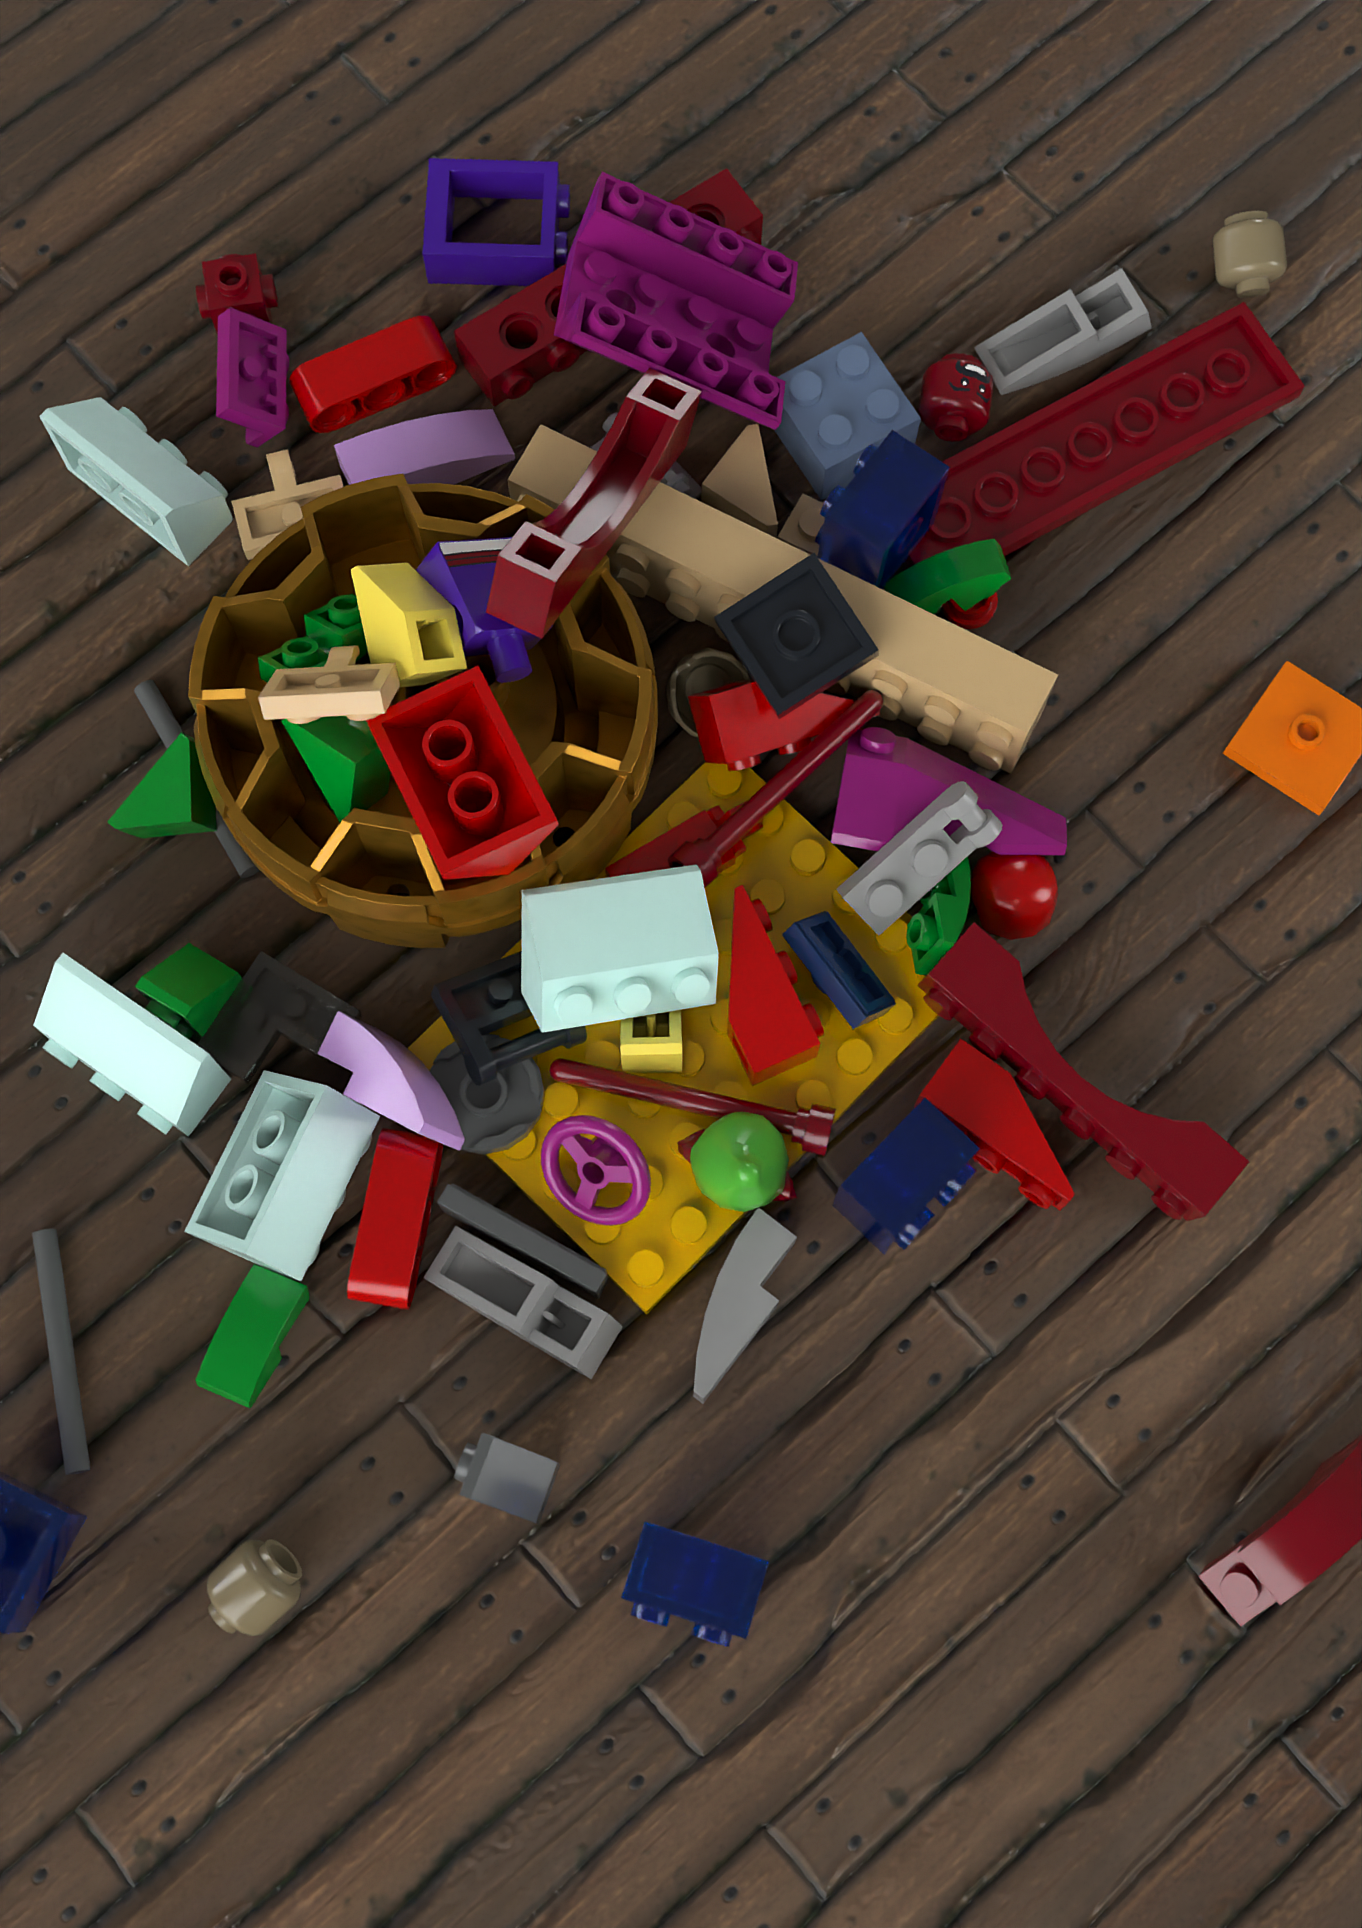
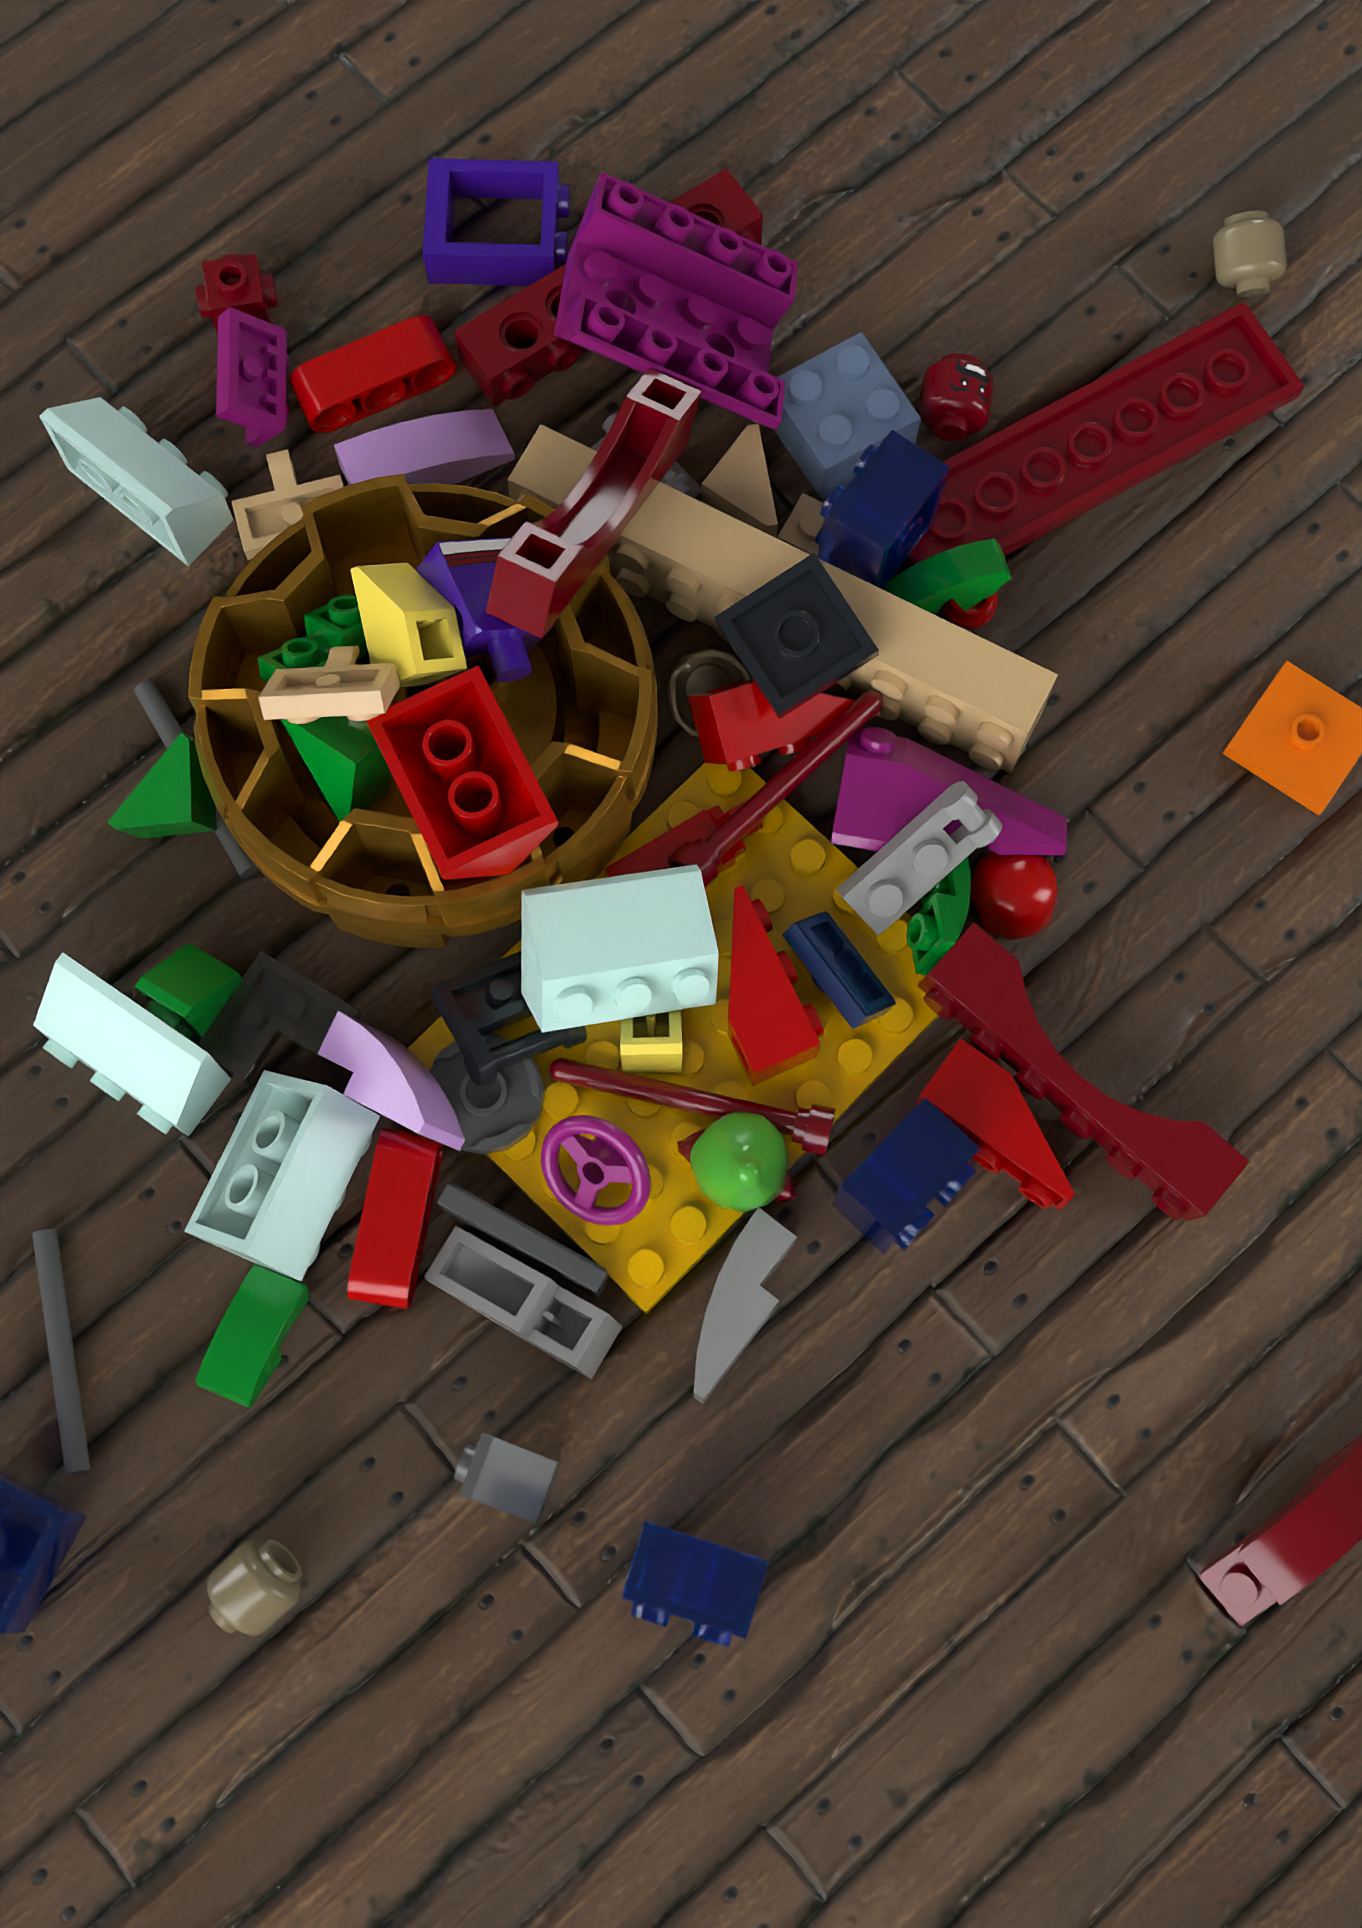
(1065, 334): light grey slope -> none

